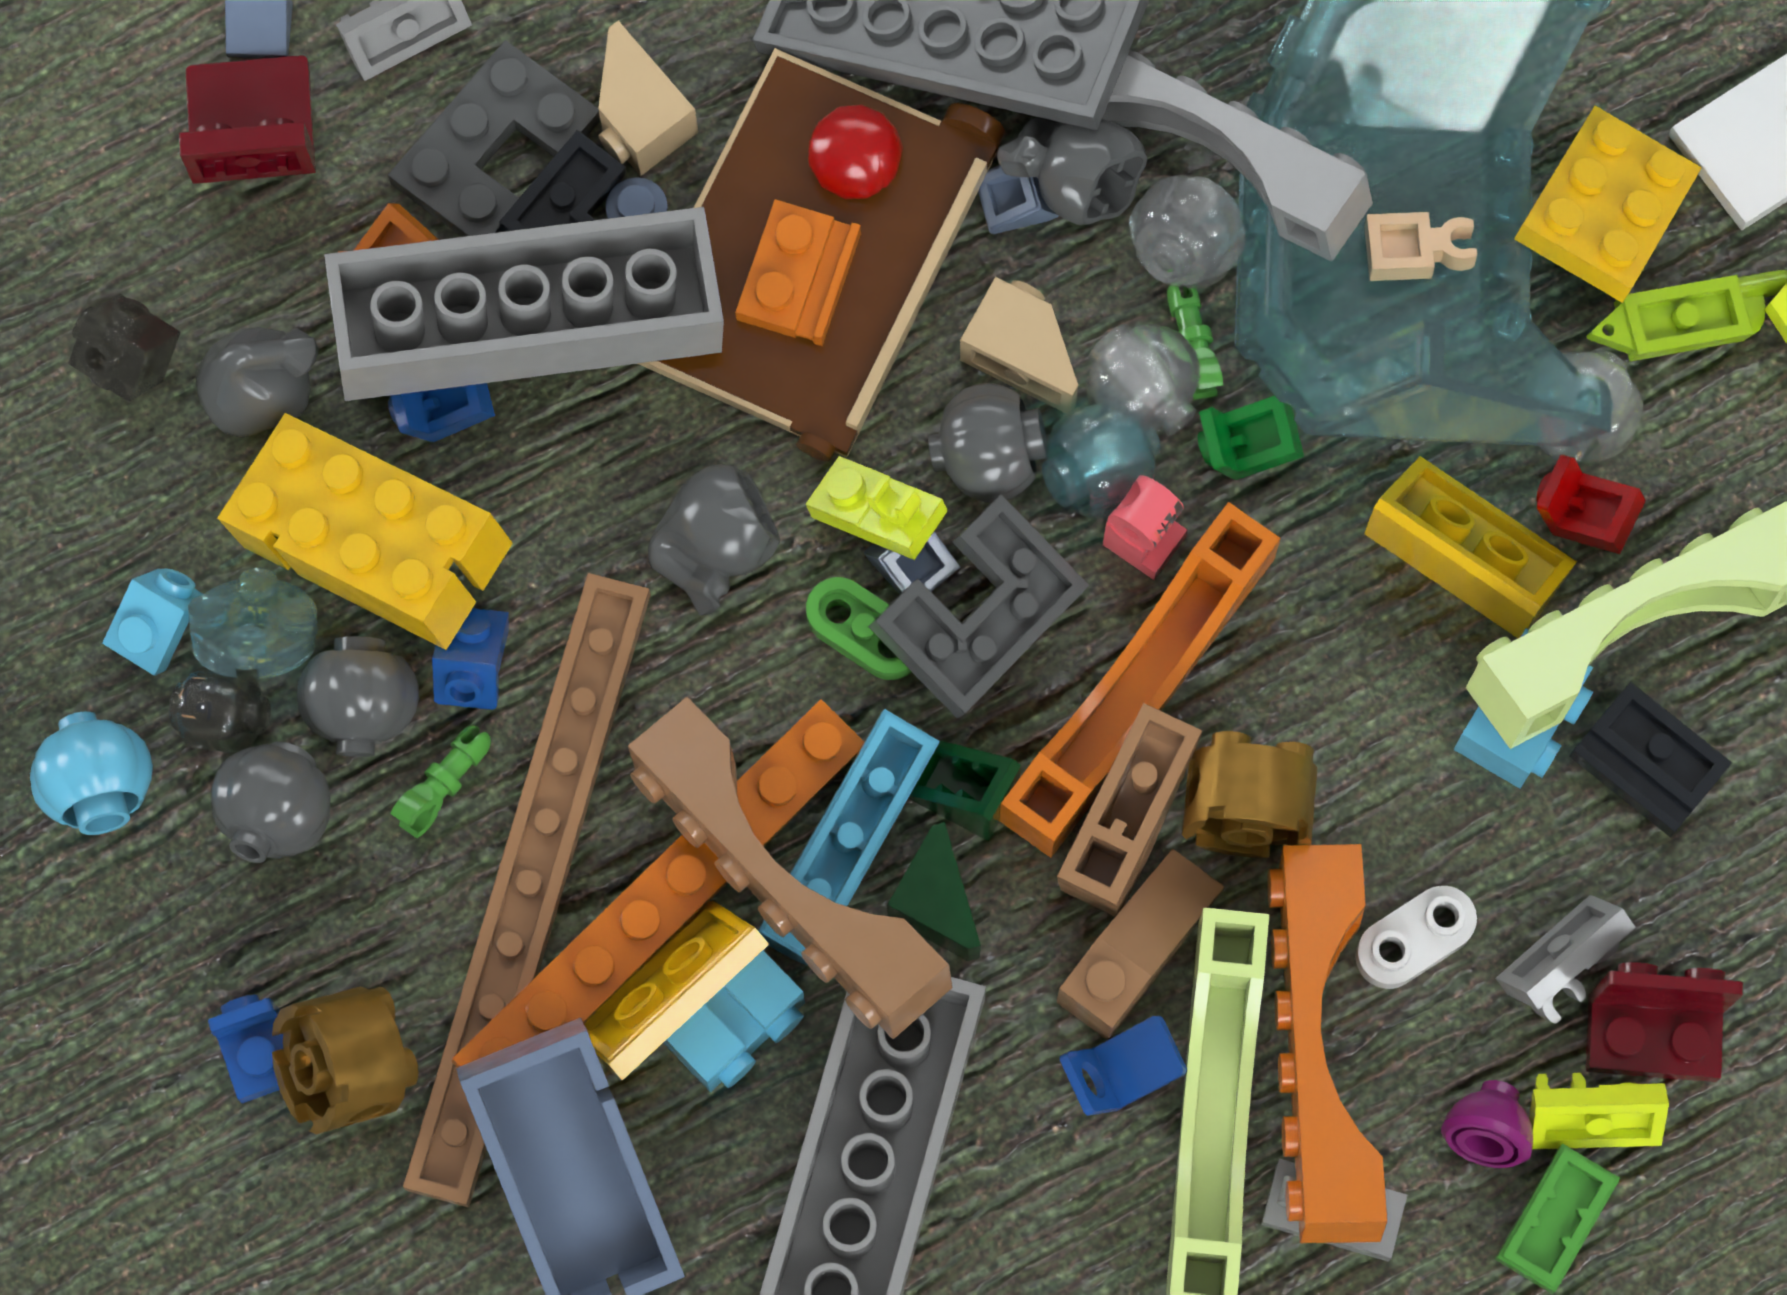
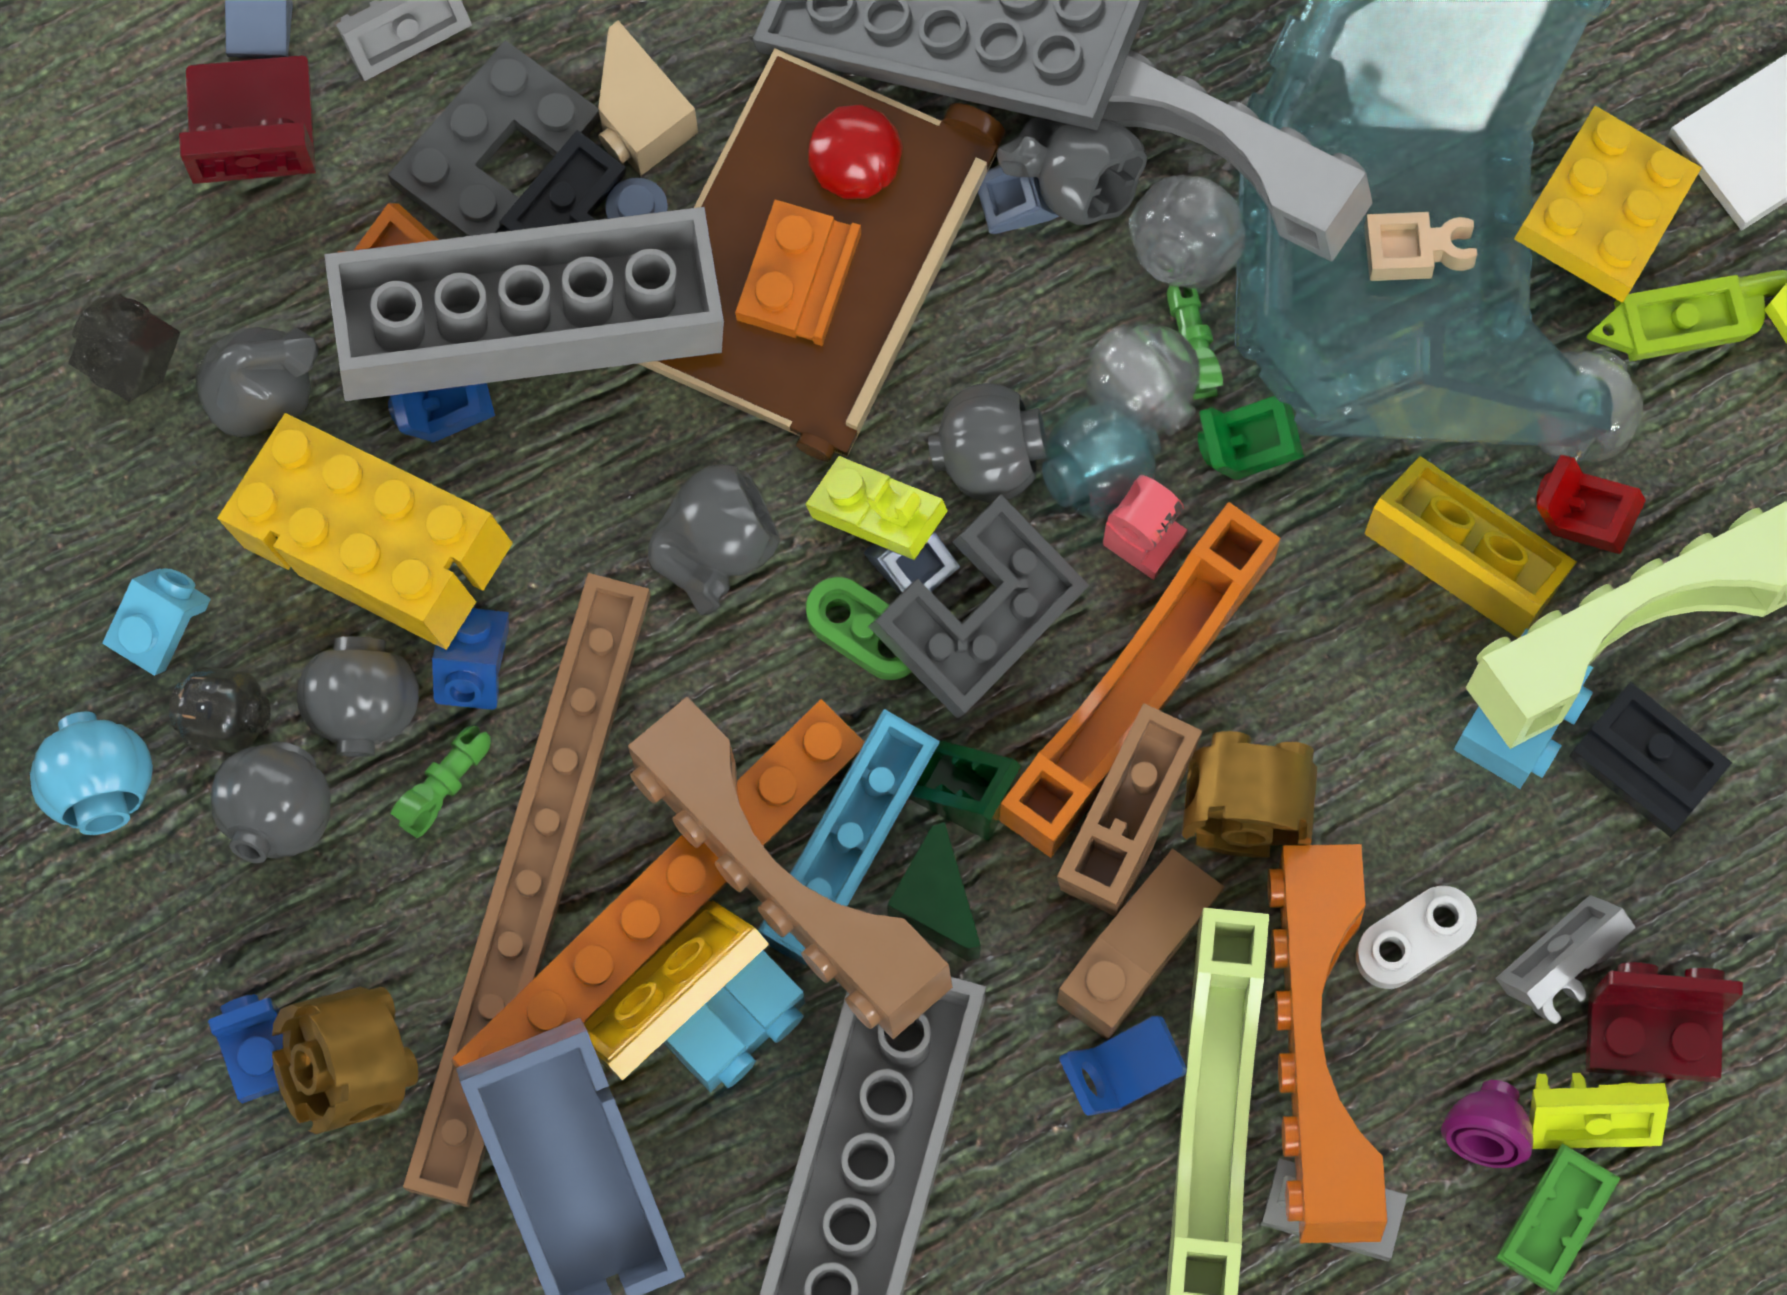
(226, 631): clear light blue plate -> none
(1021, 344): tan slope -> none

